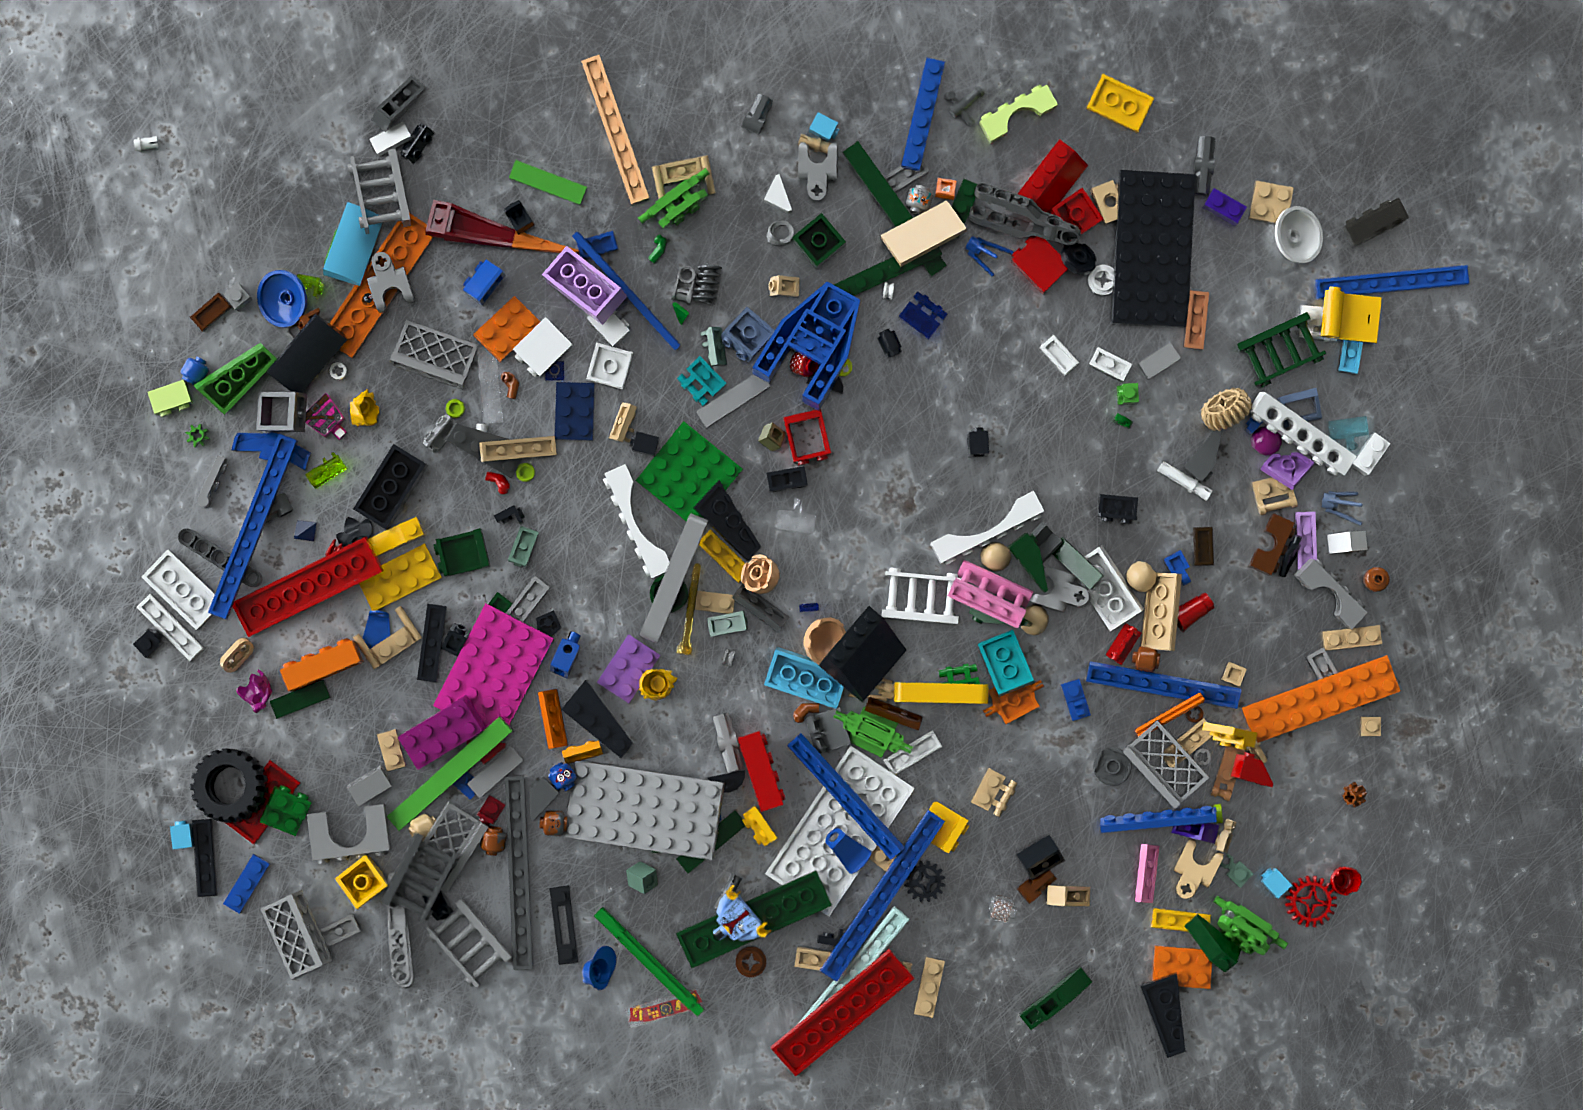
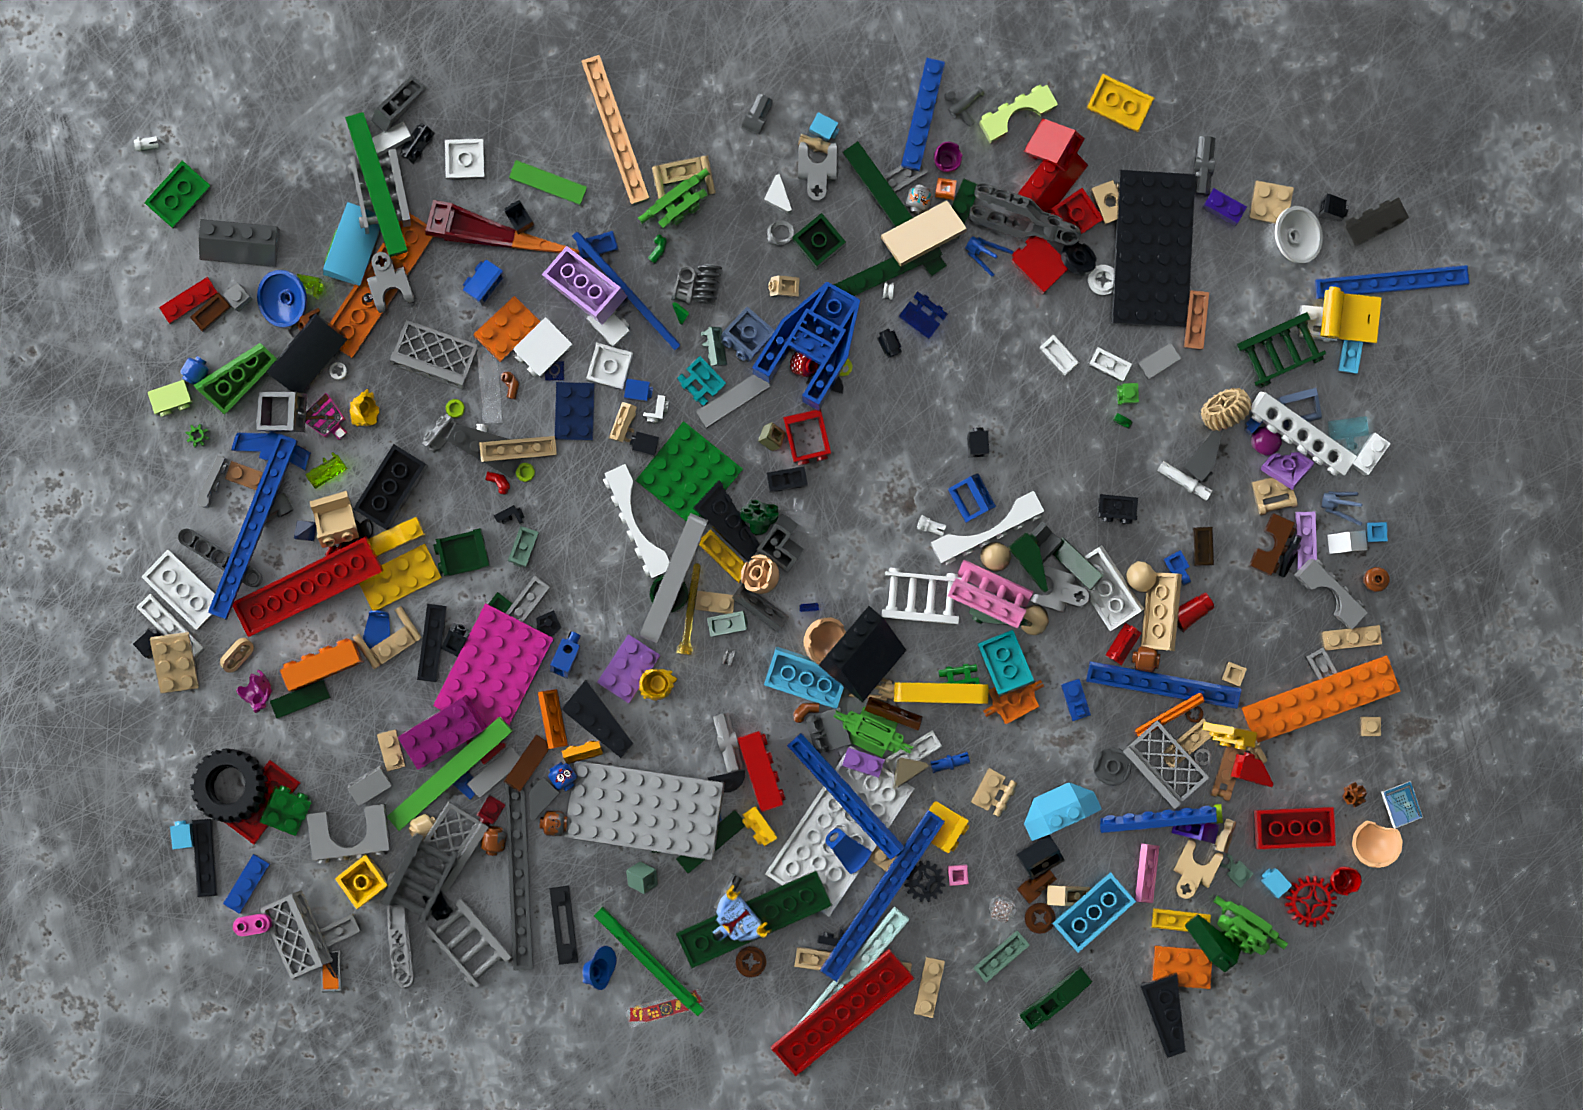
(174, 662): none -> tan plate
(177, 194): none -> green plate
(188, 300): none -> red plate
(238, 242): none -> dark grey slope
(243, 475): none -> medium nougat plate
(251, 924): none -> dark pink plate
(331, 973): none -> slope
(334, 519): none -> tan panel
(376, 184): none -> green tile
(464, 158): none -> white plate
(527, 763): none -> reddish brown tile
(638, 390): none -> blue brick
(661, 407): none -> white bracket
(759, 516): none -> dark green plate
(778, 544): none -> dark grey brick
(863, 762): none -> medium lavender plate
(906, 770): none -> dark tan slope
(926, 524): none -> white pin
(947, 157): none -> magenta hair
(950, 762): none -> blue pin
(958, 875): none -> bright pink brick
(980, 494): none -> blue tile
(1001, 956): none -> sand green plate
(1040, 927): none -> reddish brown gear
(1054, 144): none -> panel
(1059, 809): none -> medium azure wedge
(1094, 912): none -> medium azure slope
(1294, 828): none -> red brick
(1333, 208): none -> black slope
(1376, 844): none -> light nougat cylinder
(1377, 532): none -> dark azure plate
(1402, 804): none -> piece

